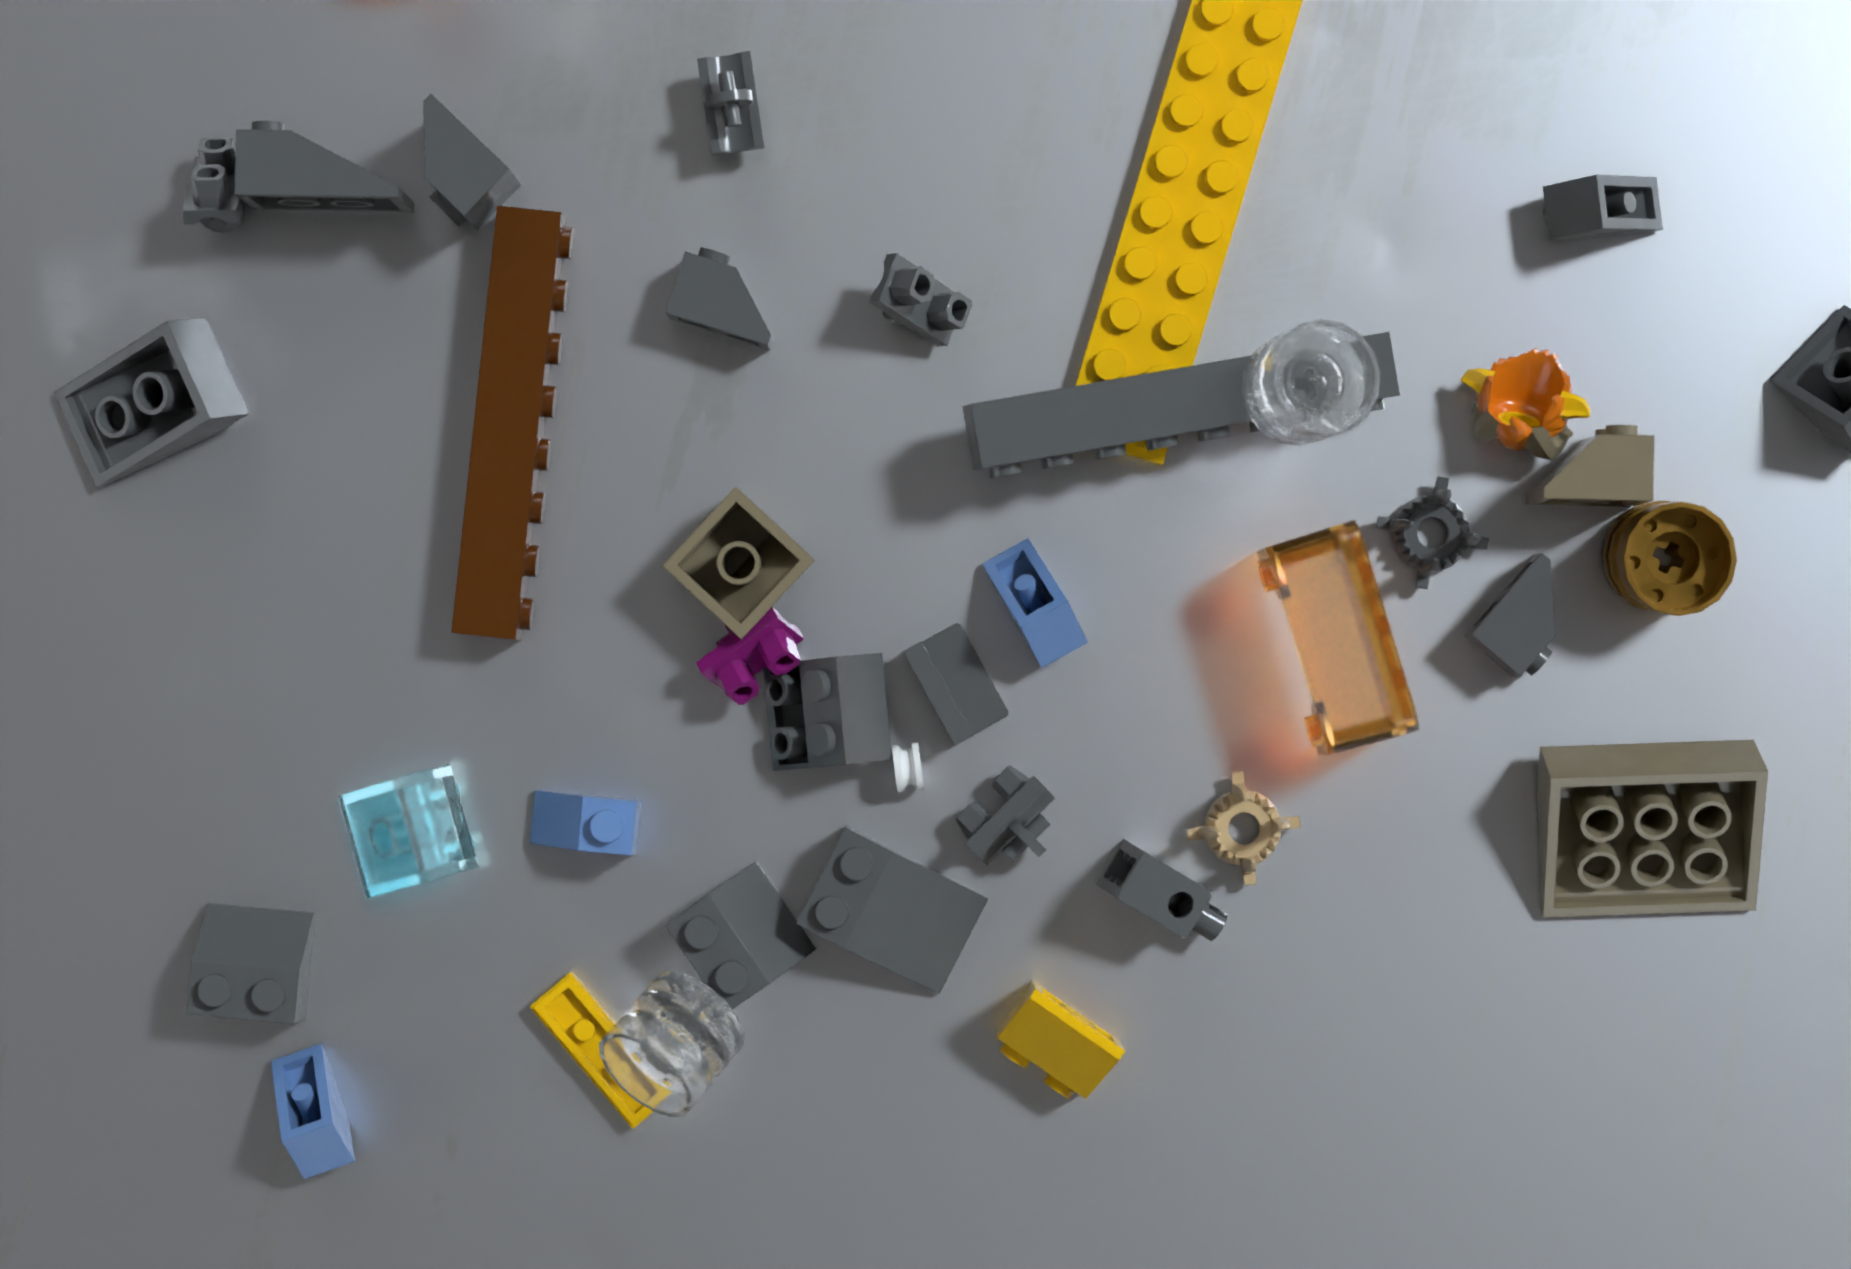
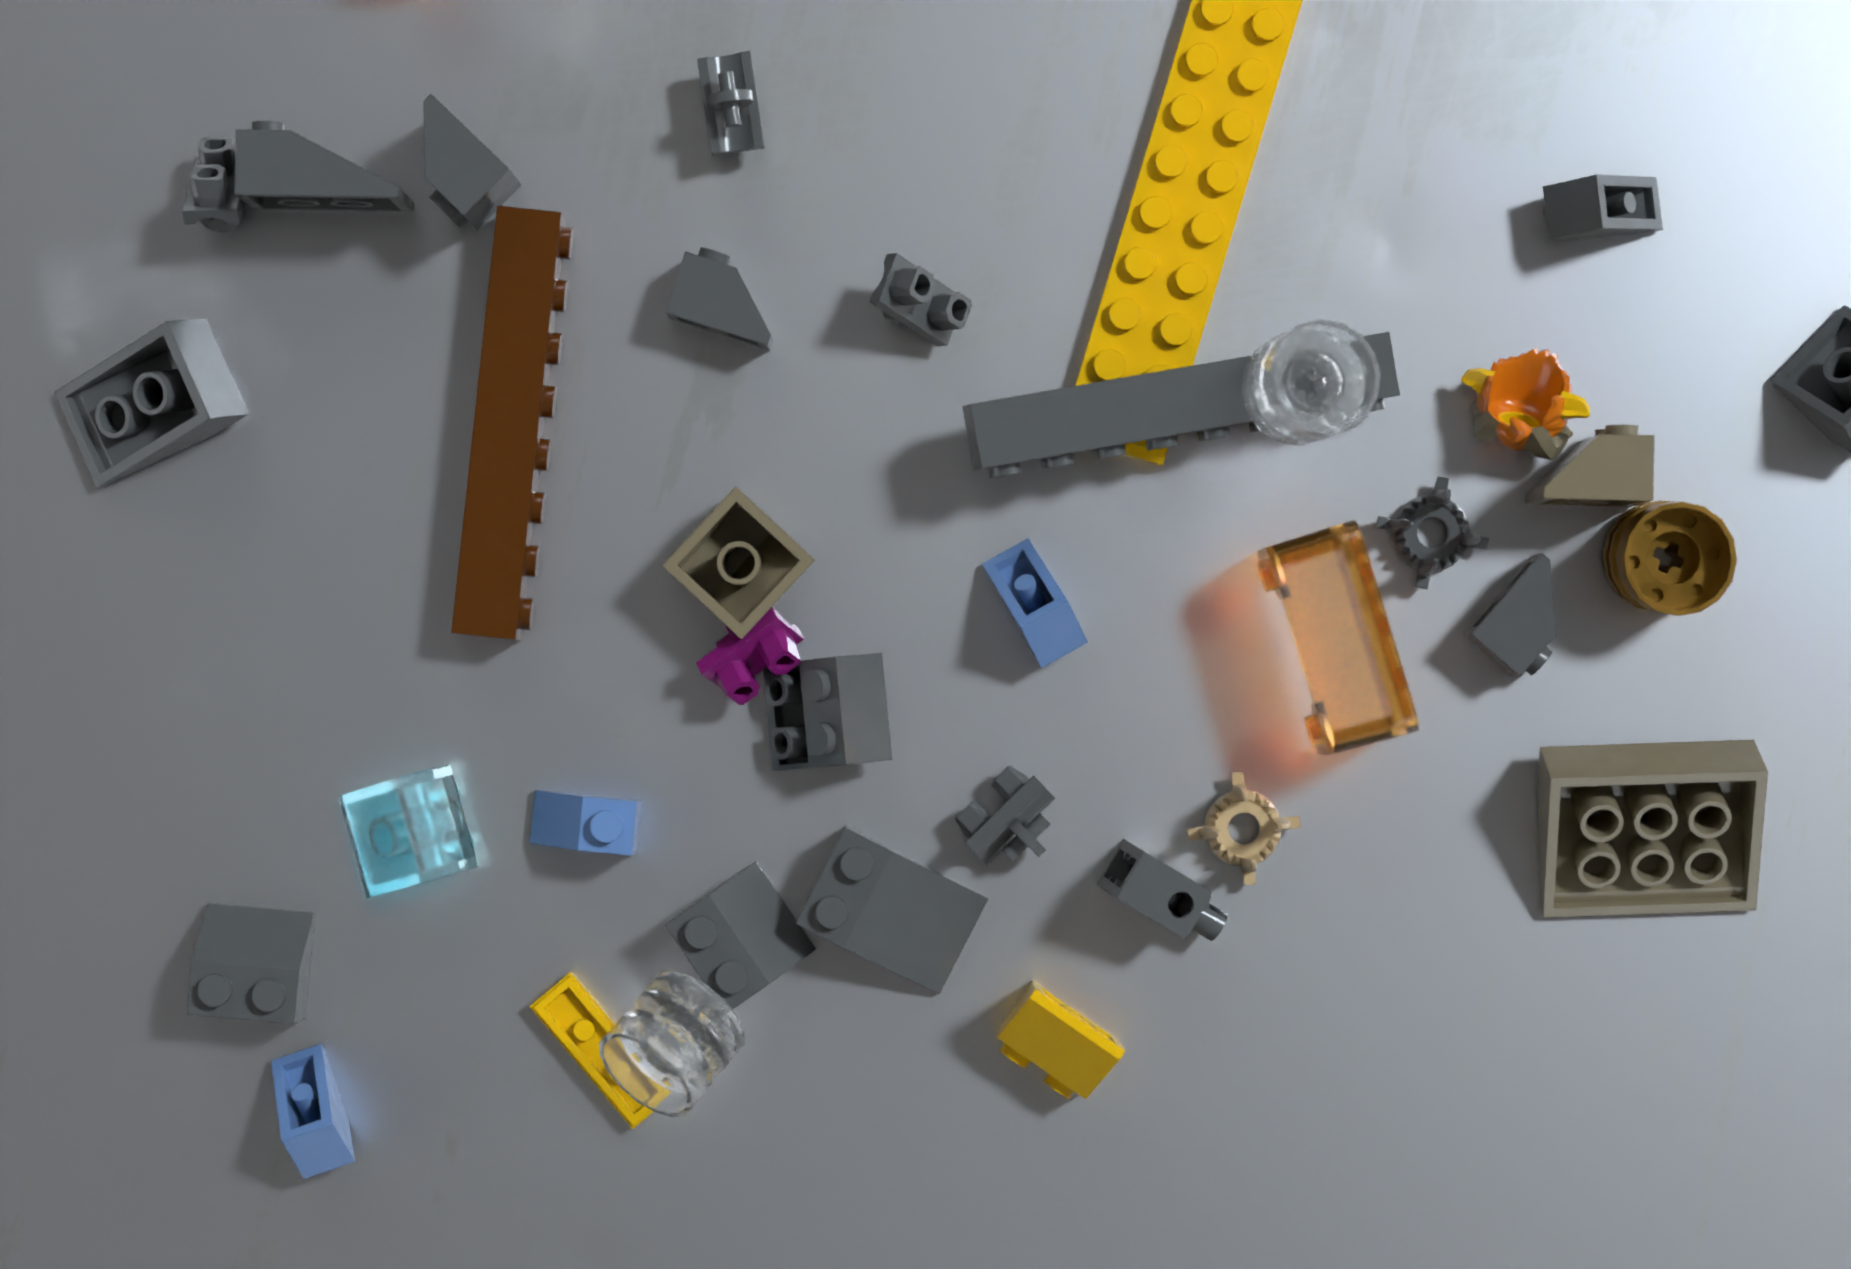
(907, 767): white bush -> none
(956, 683): dark grey panel -> none

